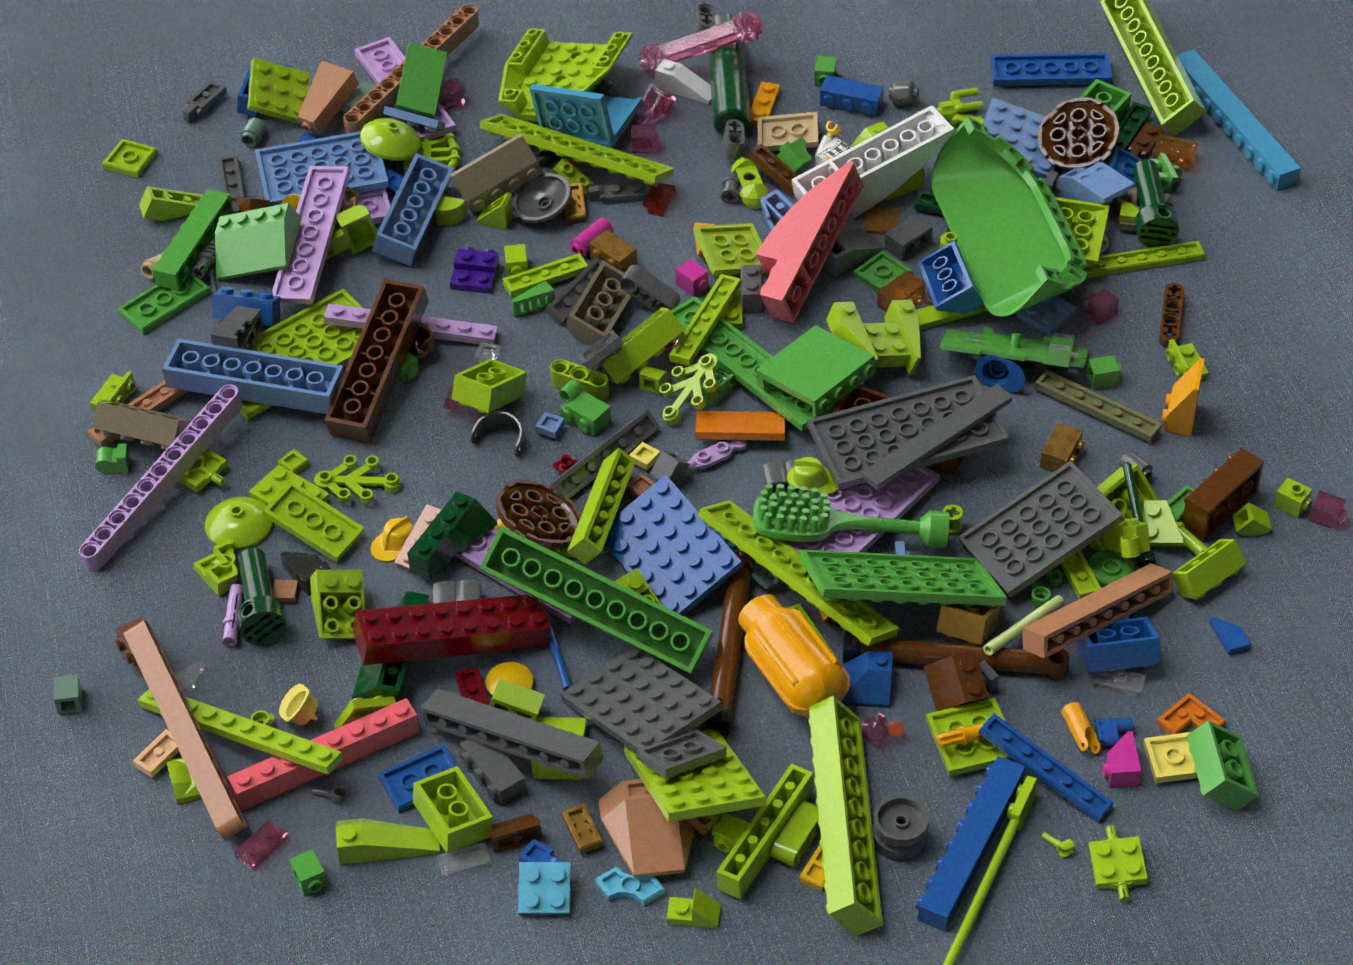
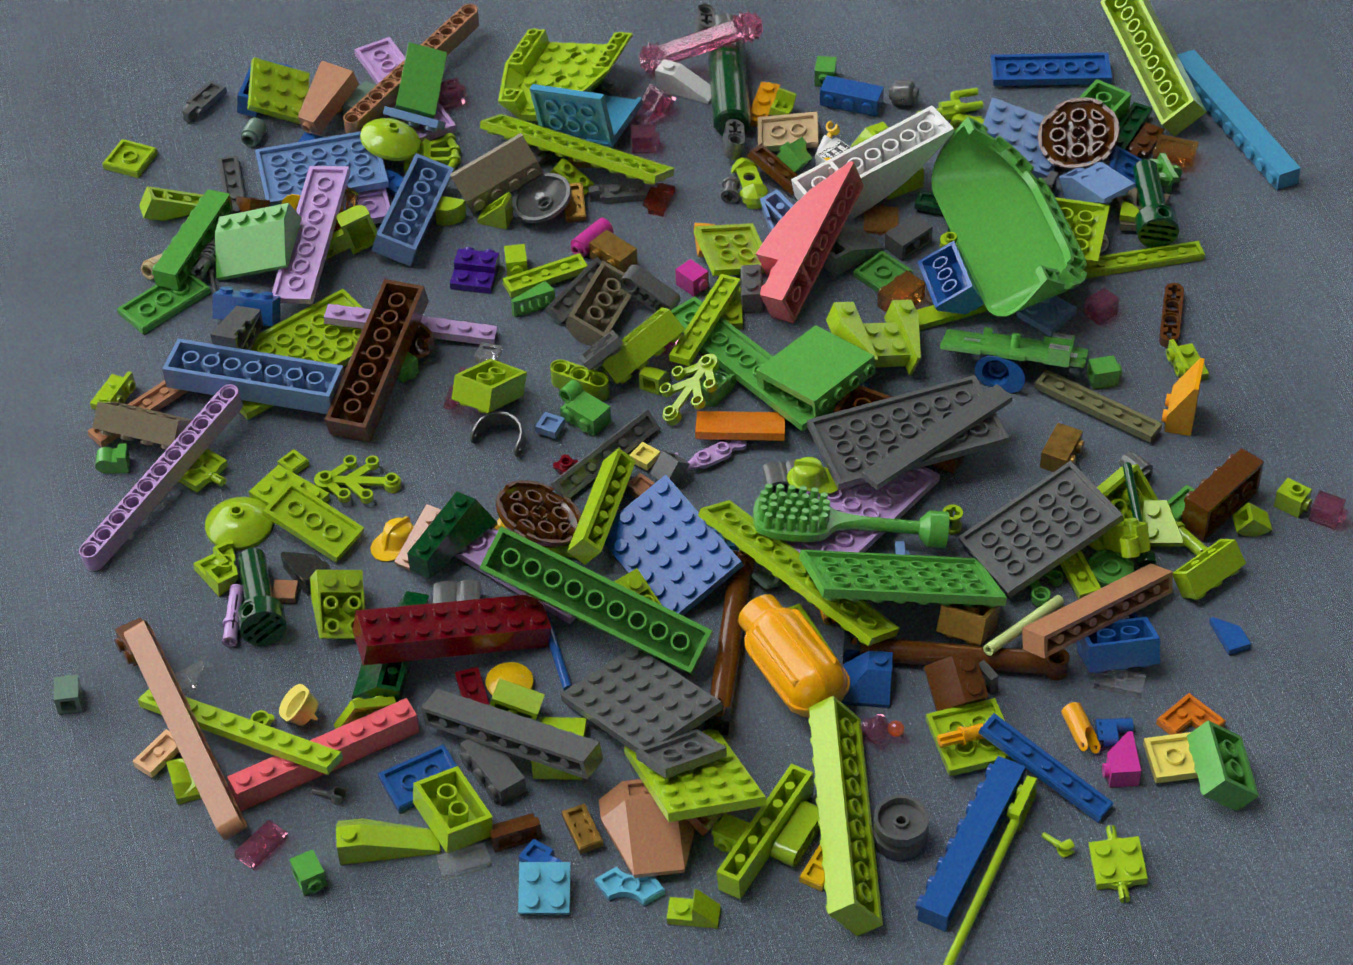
(783, 103): none -> lime bracket

